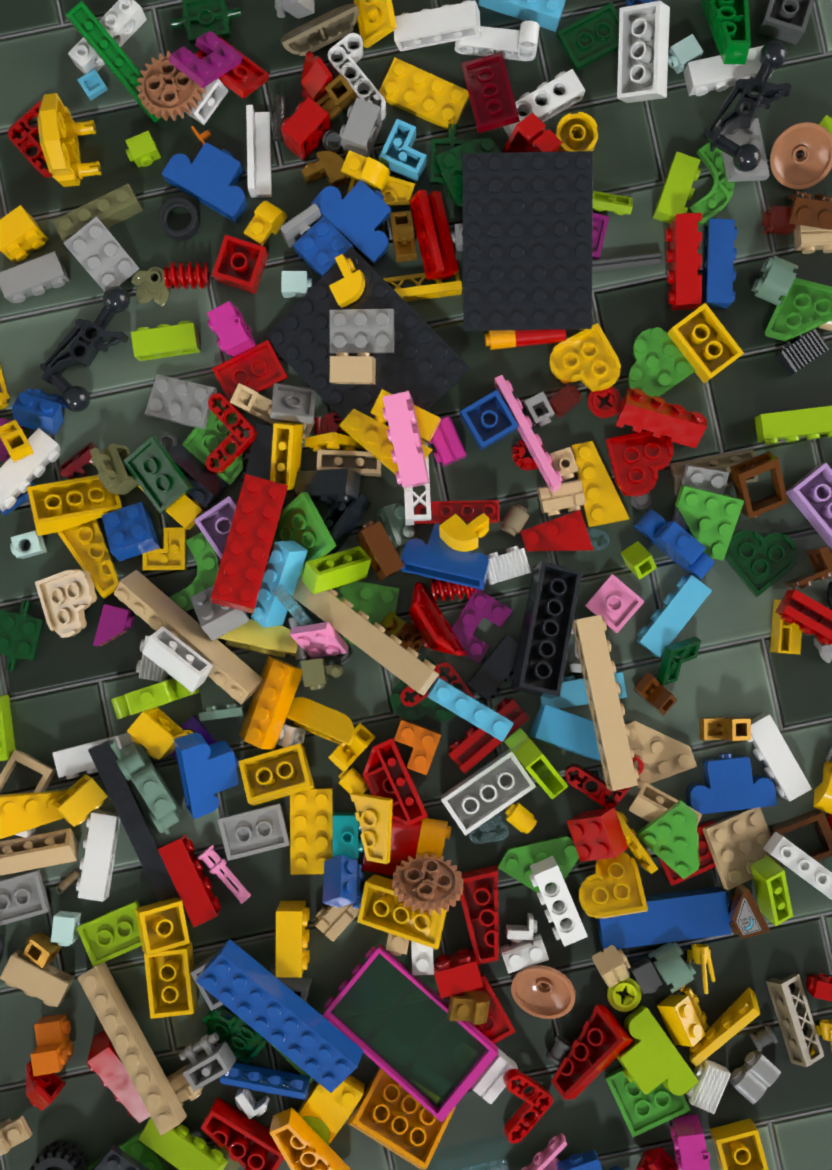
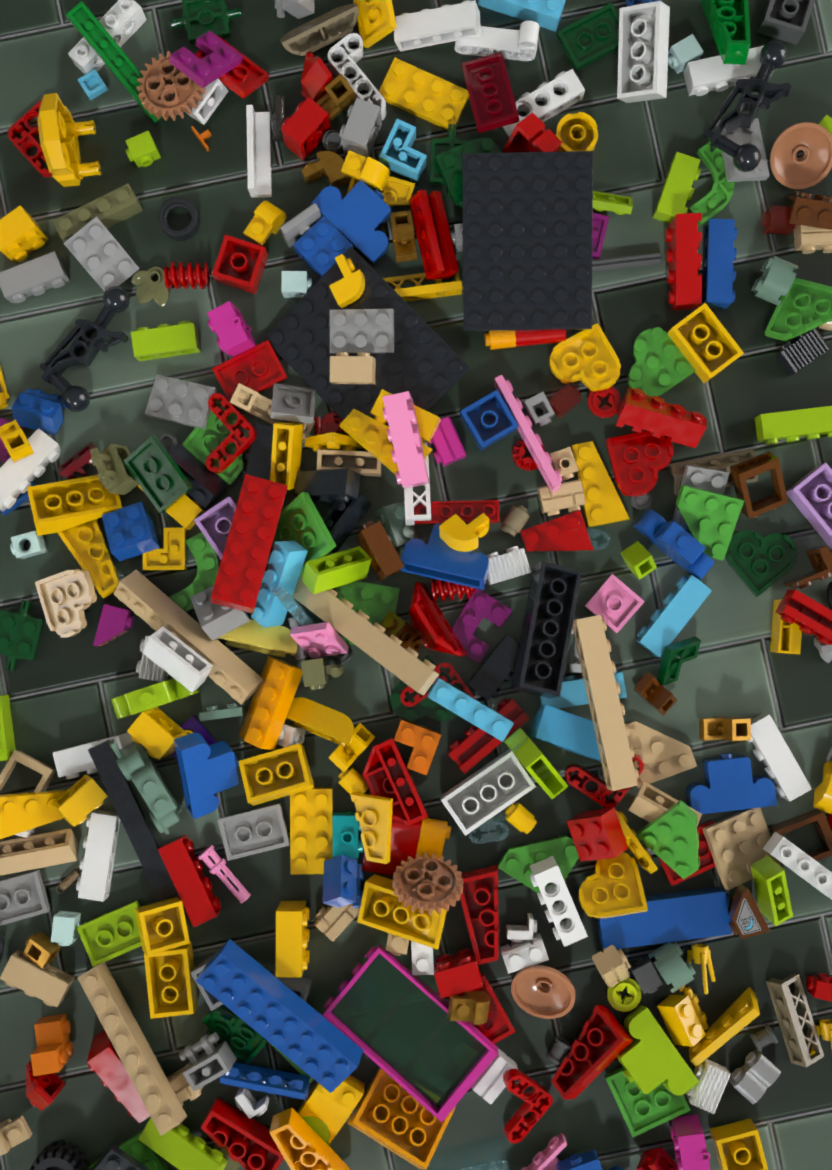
(210, 180): blue brick -> none

